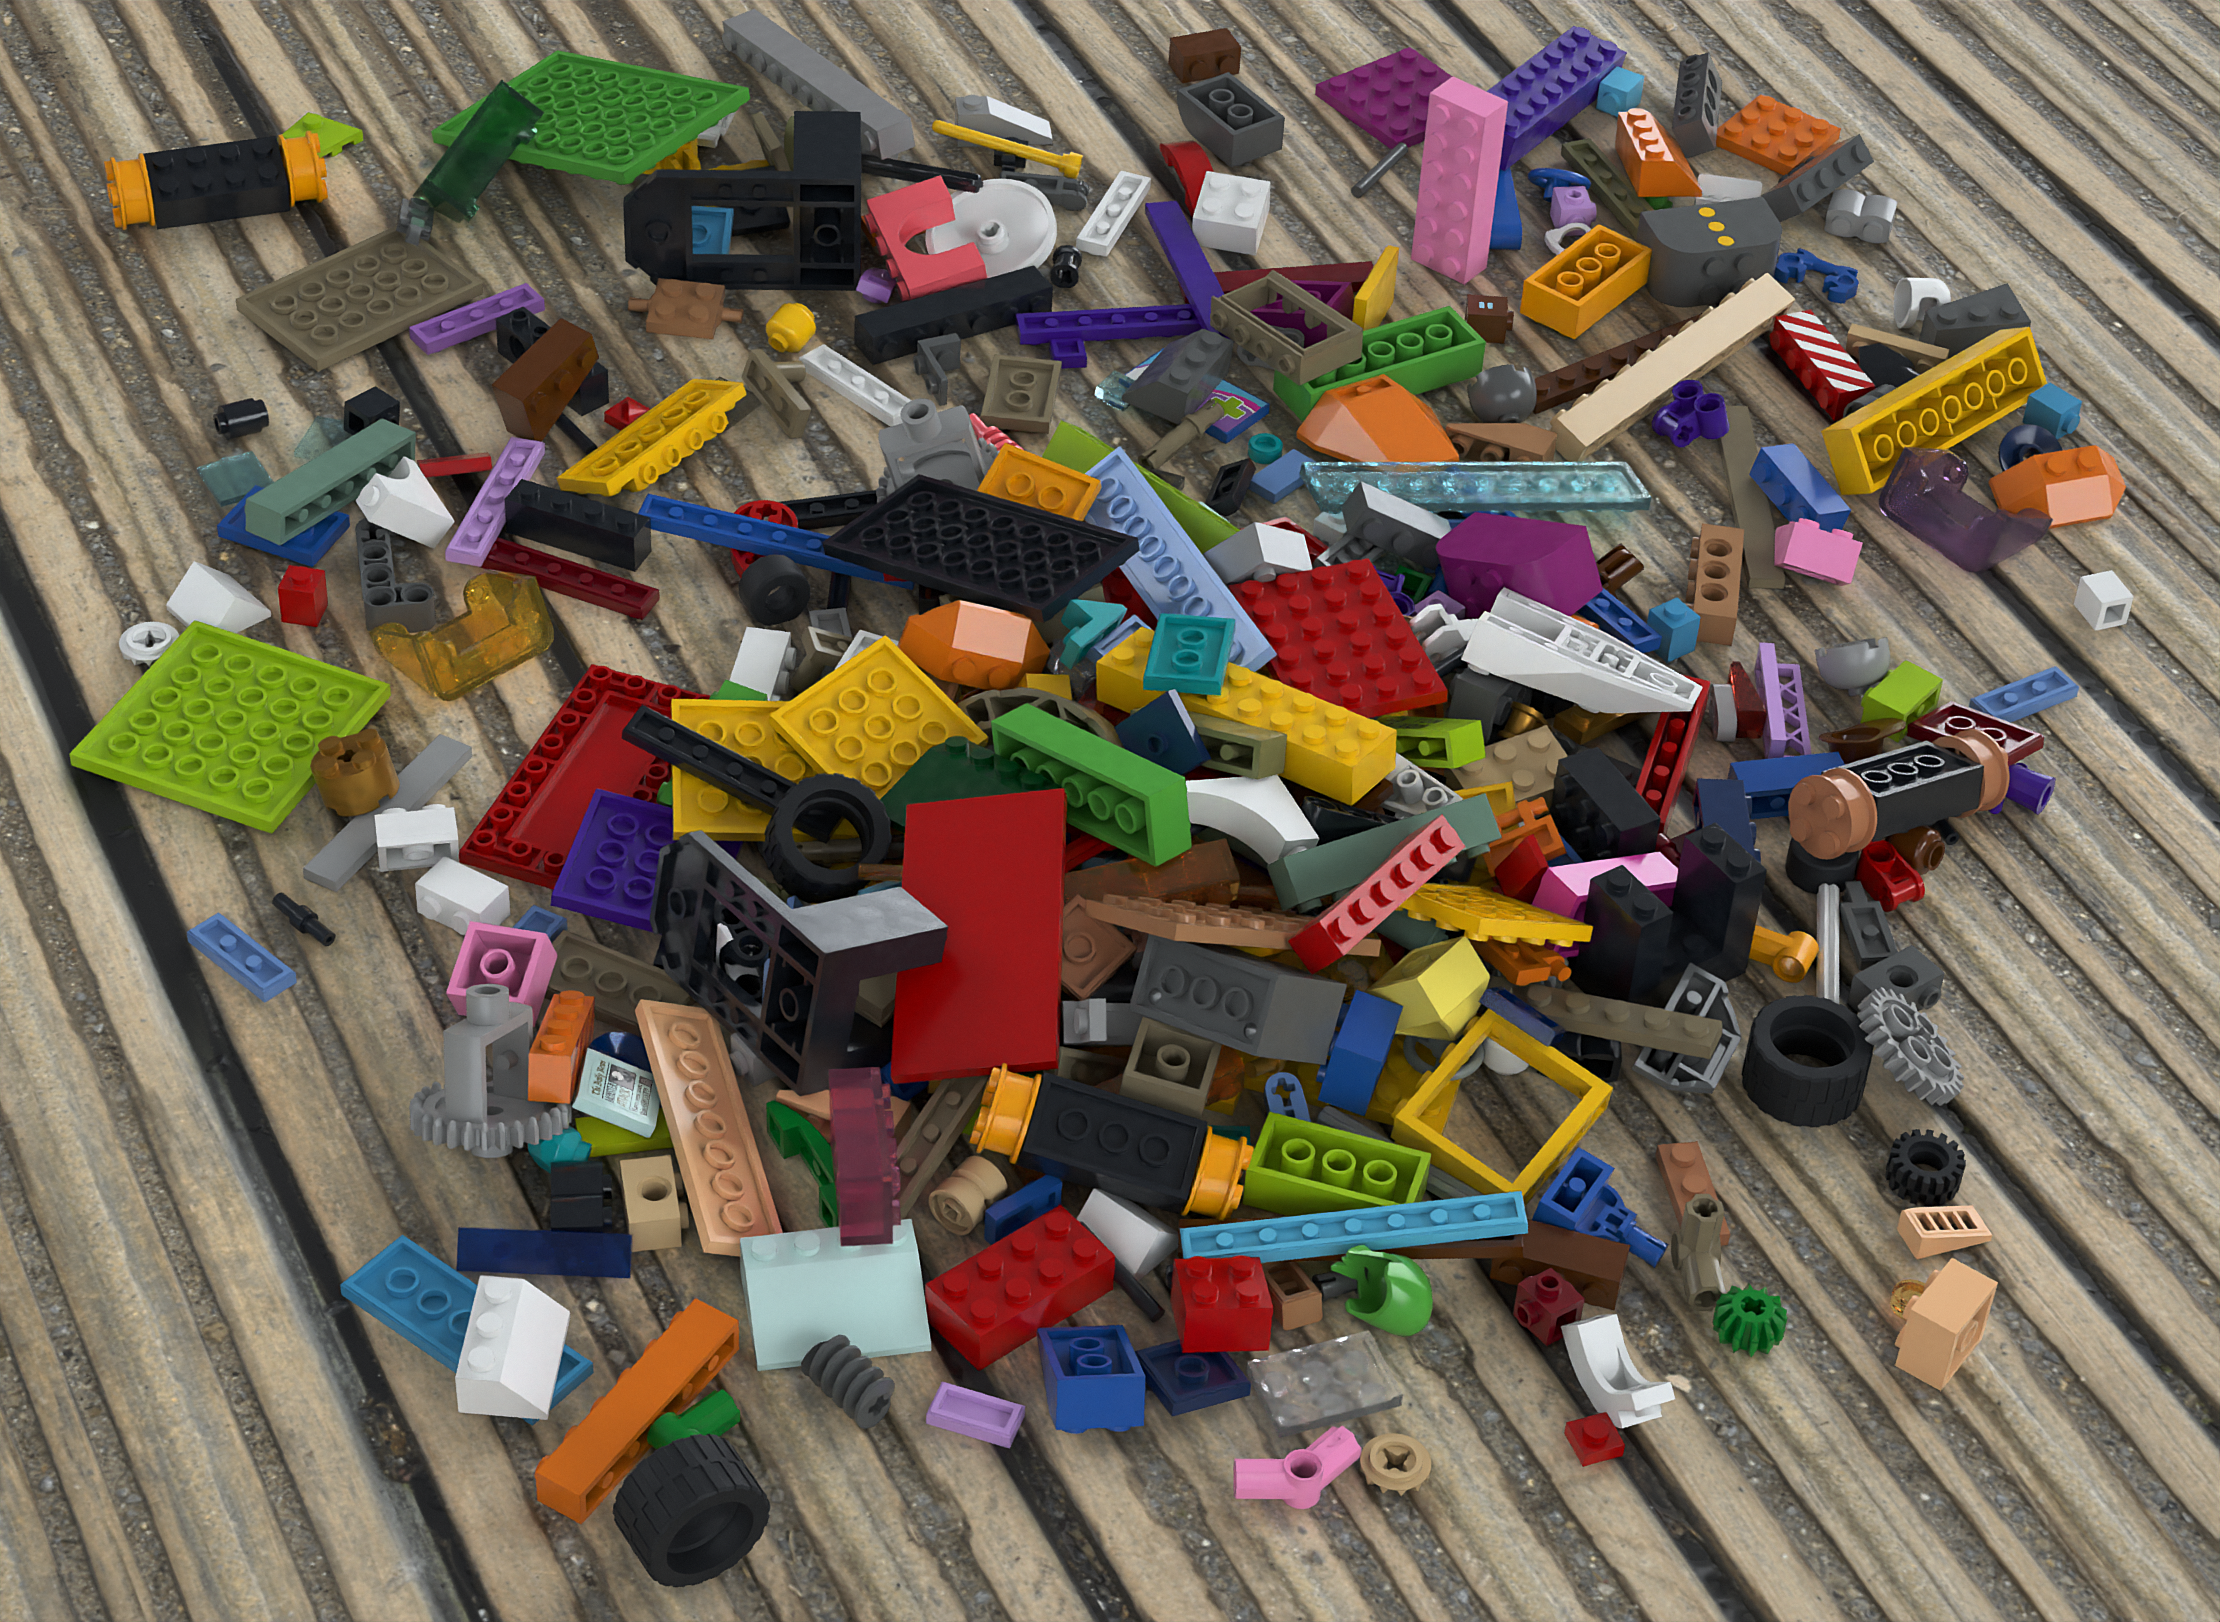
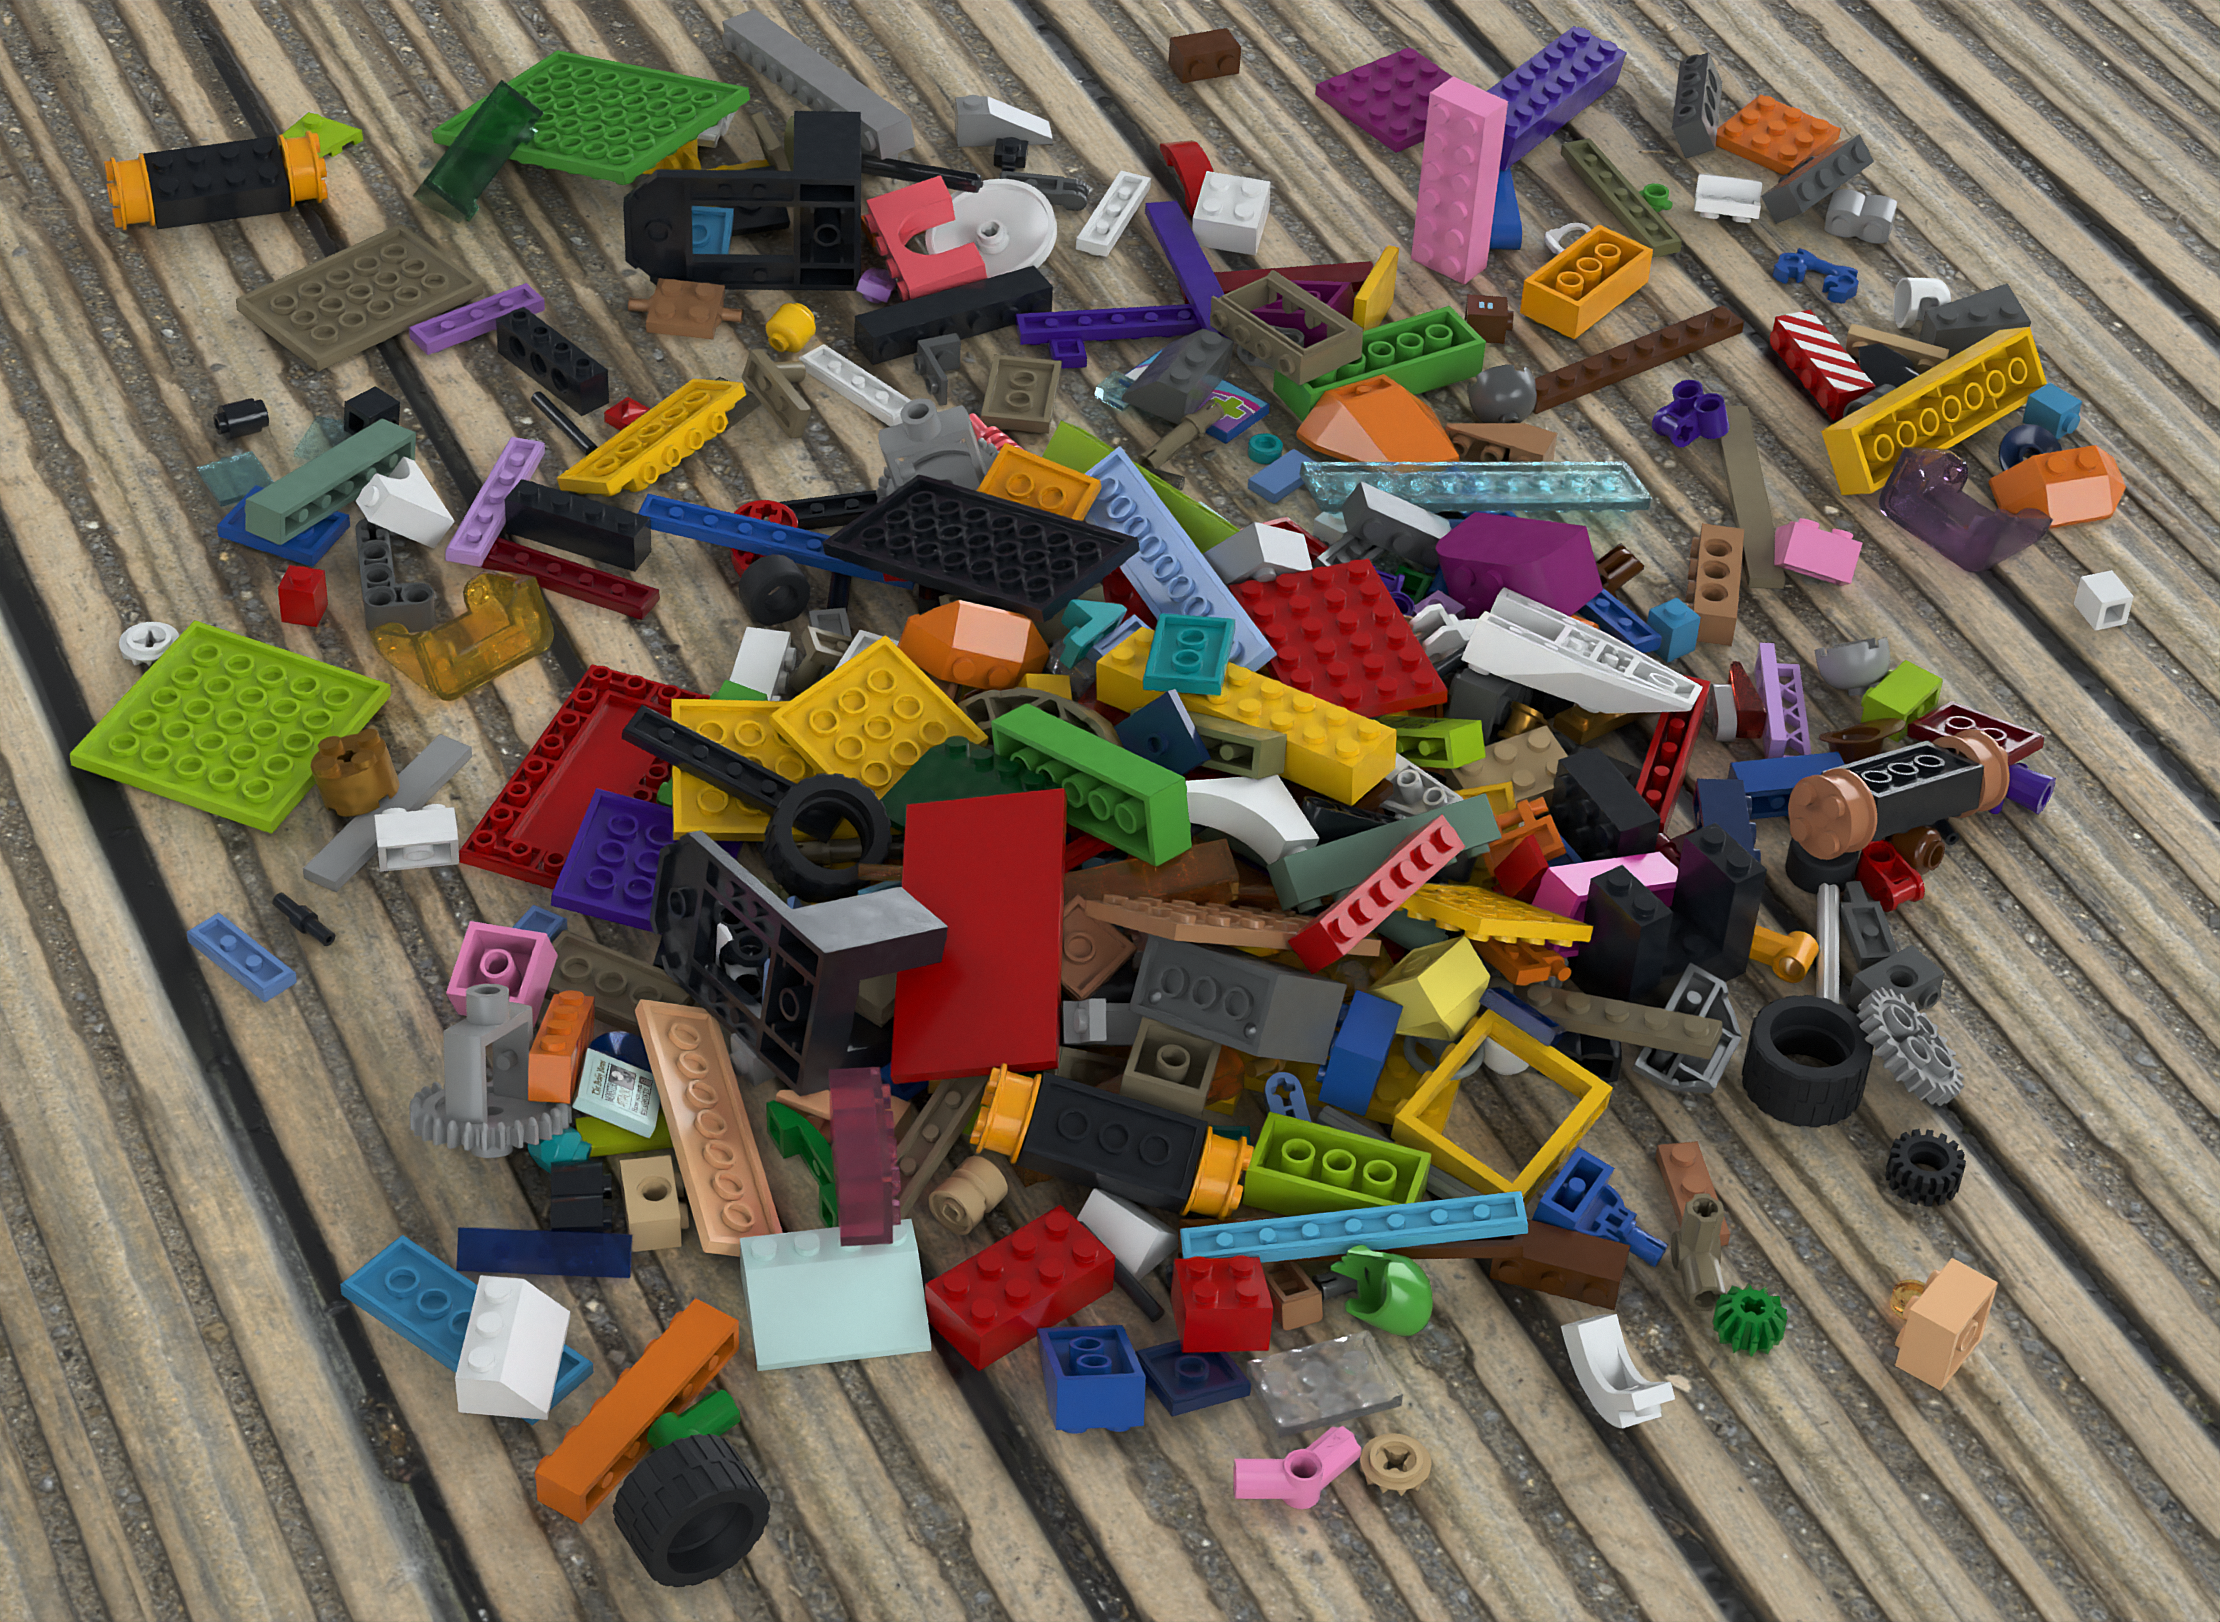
(215, 600): white slope -> none
(415, 220): dark grey hinge -> none
(455, 464): red tile -> none
(461, 895): white brick -> none
(544, 380): reddish brown wedge -> none
(849, 1380): dark grey piece -> none
(975, 1414): lavender tile -> none
(1022, 1207): blue plate -> none
(1067, 164): yellow piece -> none
(1069, 271): black bush -> none
(1230, 119): dark grey brick -> none
(1230, 487): black plate -> none
(1379, 170): dark grey bar -> none
(1546, 1304): dark red brick -> none
(1550, 178): blue piece -> none
(1572, 206): lavender brick -> none
(1594, 1439): red plate -> none
(1620, 91): medium azure brick -> none
(1653, 157): orange slope -> none
(1687, 356): tan brick -> none
(1708, 249): dark grey brick -> none
(1798, 487): blue brick -> none
(1924, 1243): light nougat slope -> none
(2026, 695): medium blue tile -> none

